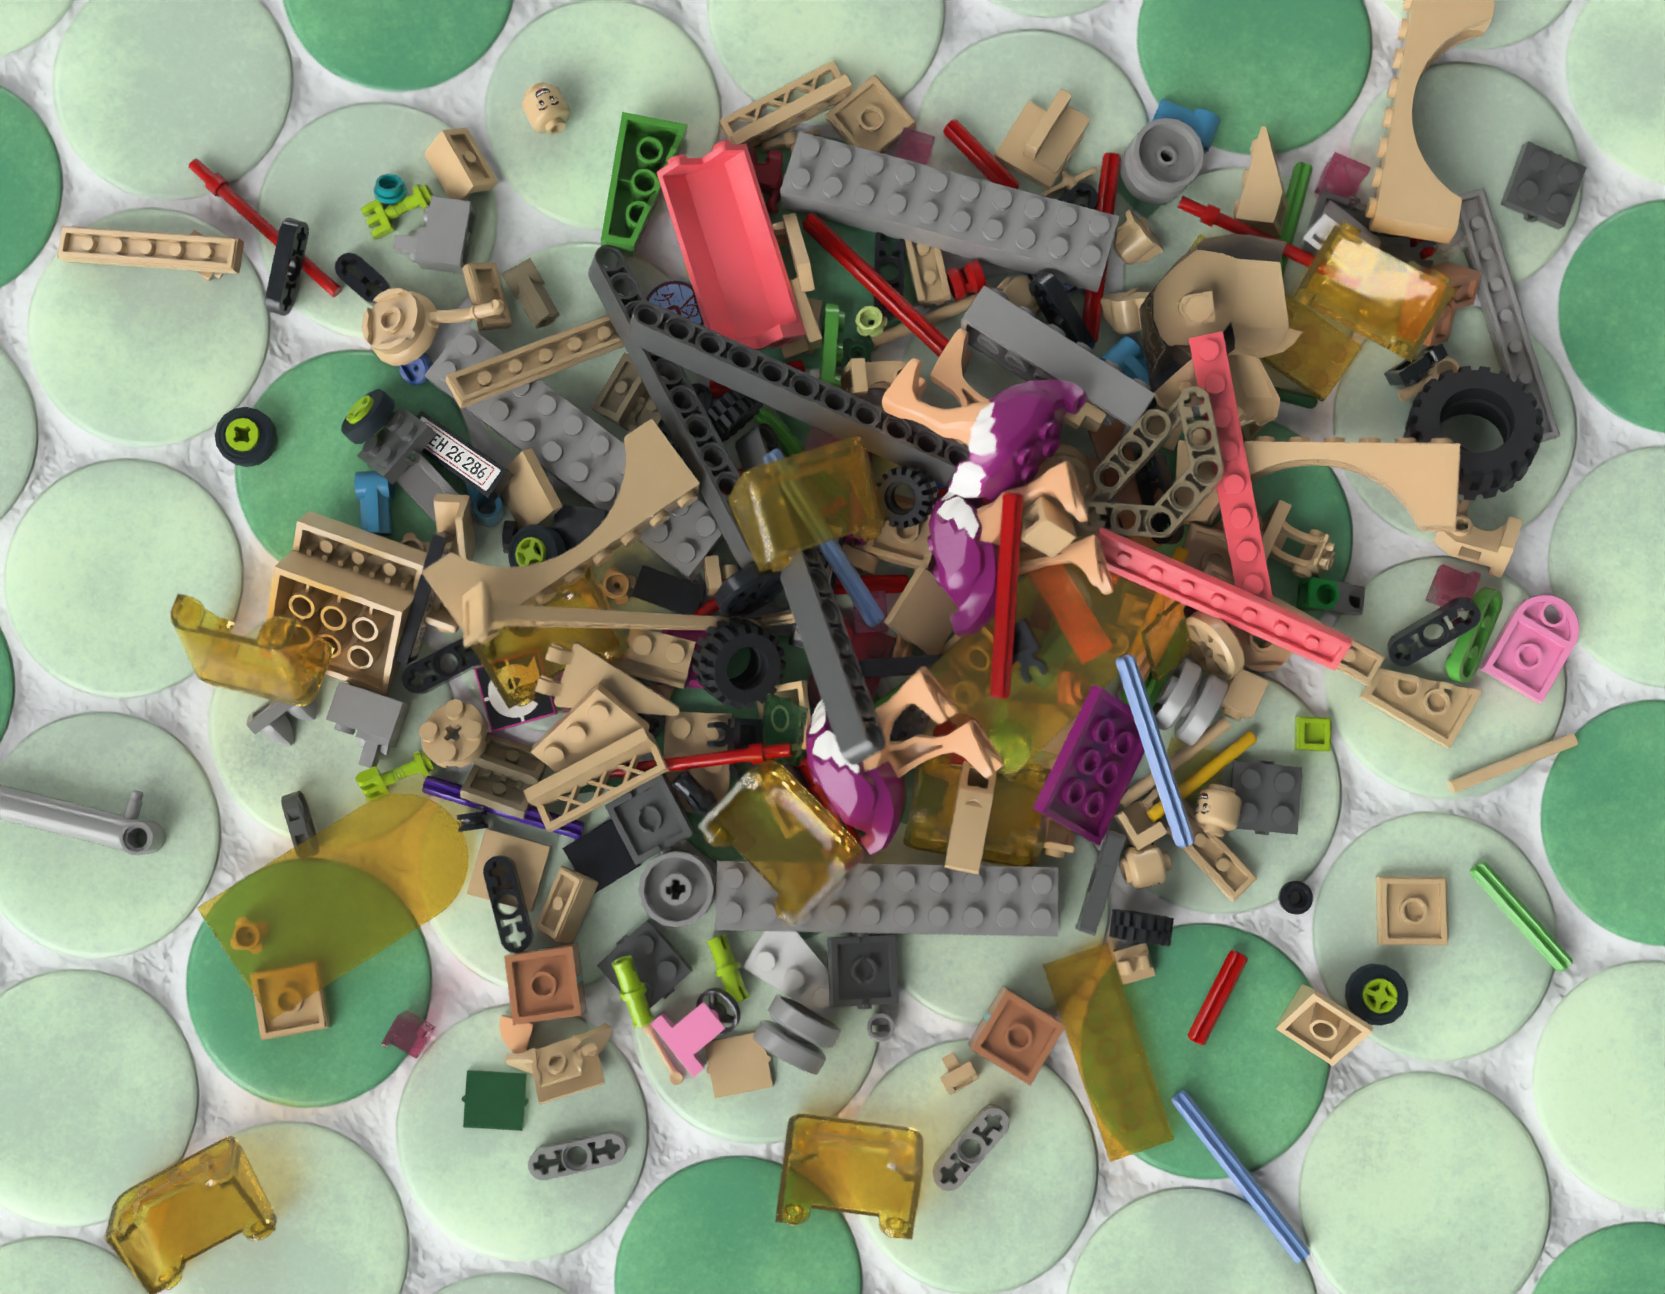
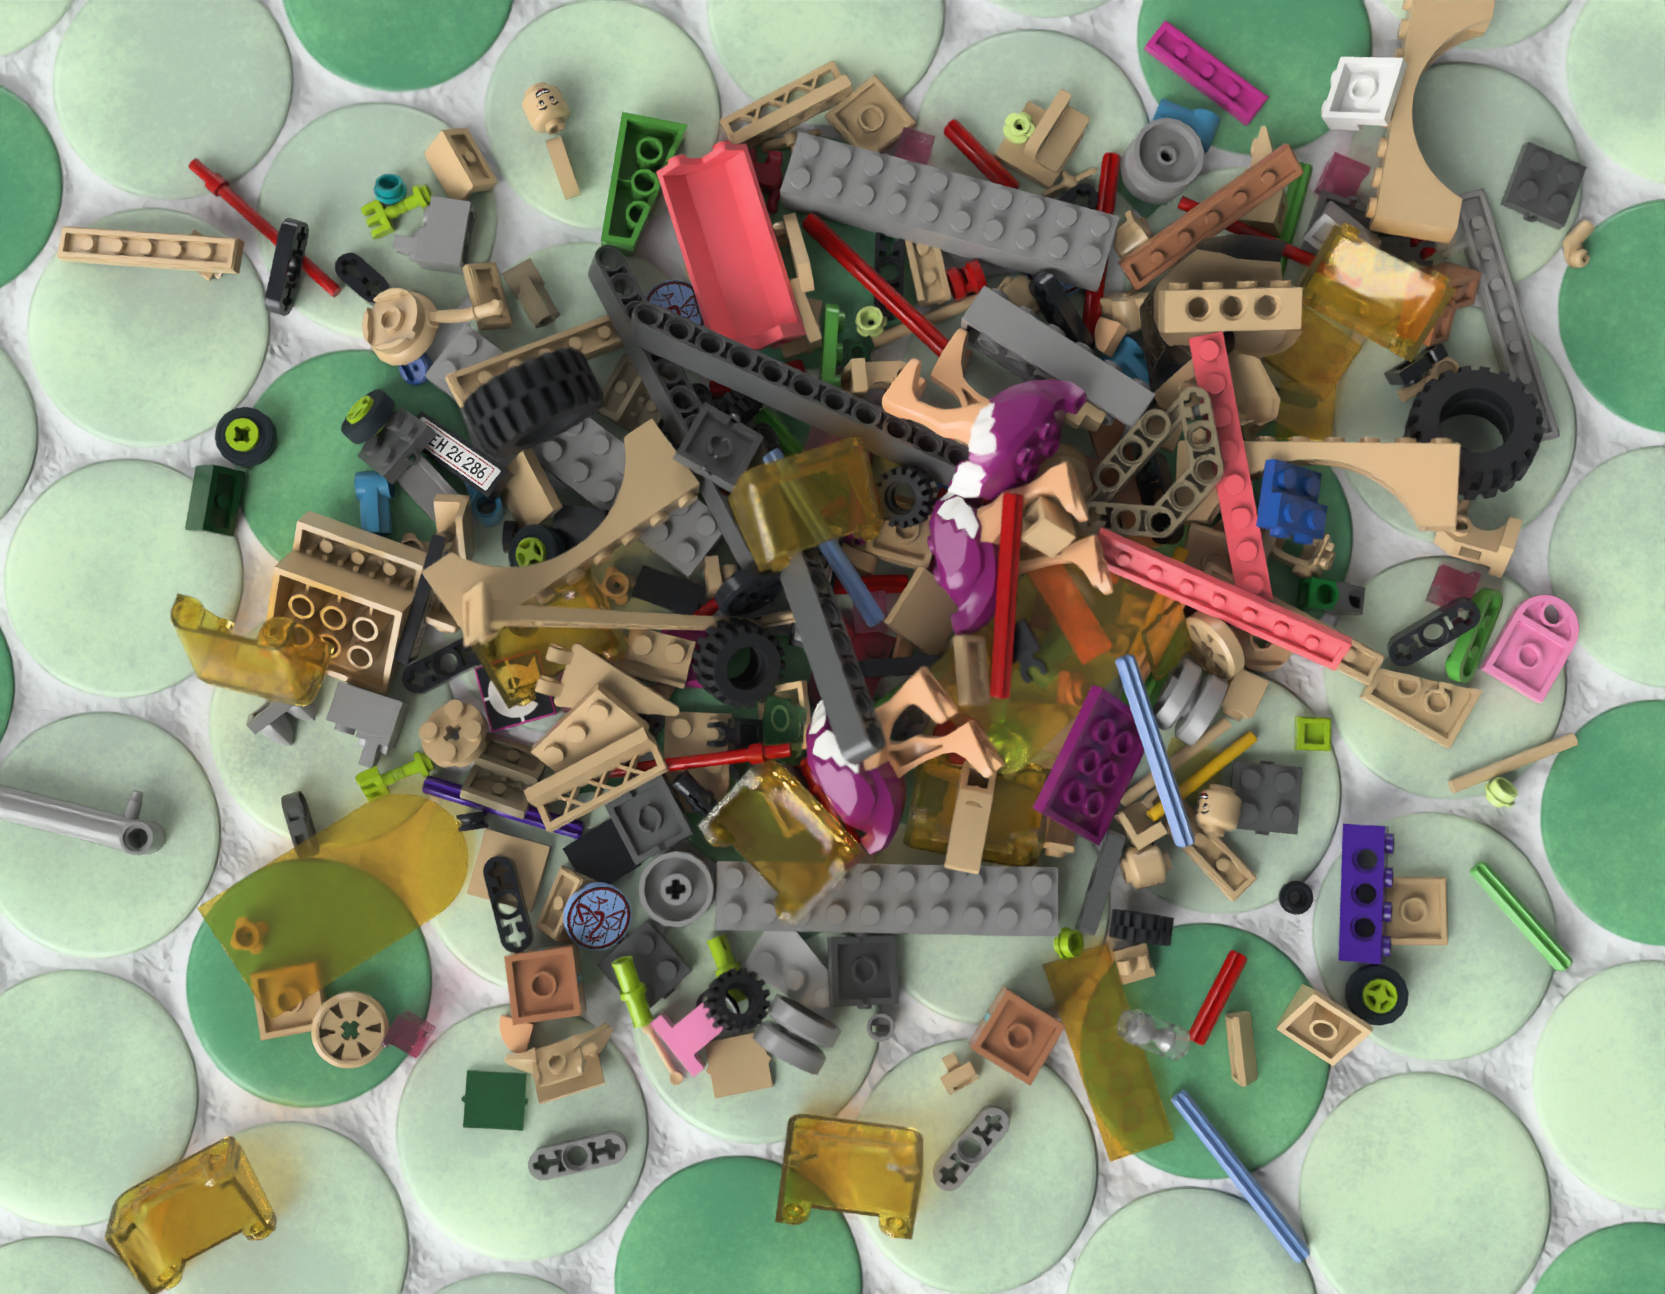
(214, 500): none -> dark green panel
(328, 1029): none -> tan wheel
(533, 402): none -> black tyre
(563, 167): none -> tan beam
(597, 916): none -> tile
(718, 447): none -> dark grey plate
(723, 1015): none -> black tyre
(971, 670): none -> tan plate
(1012, 133): none -> yellowish green plate
(1068, 943): none -> lime plate
(1108, 335): none -> light nougat tile
(1140, 1029): none -> clear piece
(1206, 73): none -> dark pink tile
(1211, 216): none -> nougat tile
(1241, 1047): none -> tan slope
(1283, 313): none -> tan brick
(1291, 503): none -> blue plate
(1306, 409): none -> clear yellow piece
(1353, 945): none -> dark purple brick
(1363, 92): none -> white plate
(1500, 792): none -> yellowish green plate
(1573, 249): none -> tan arm

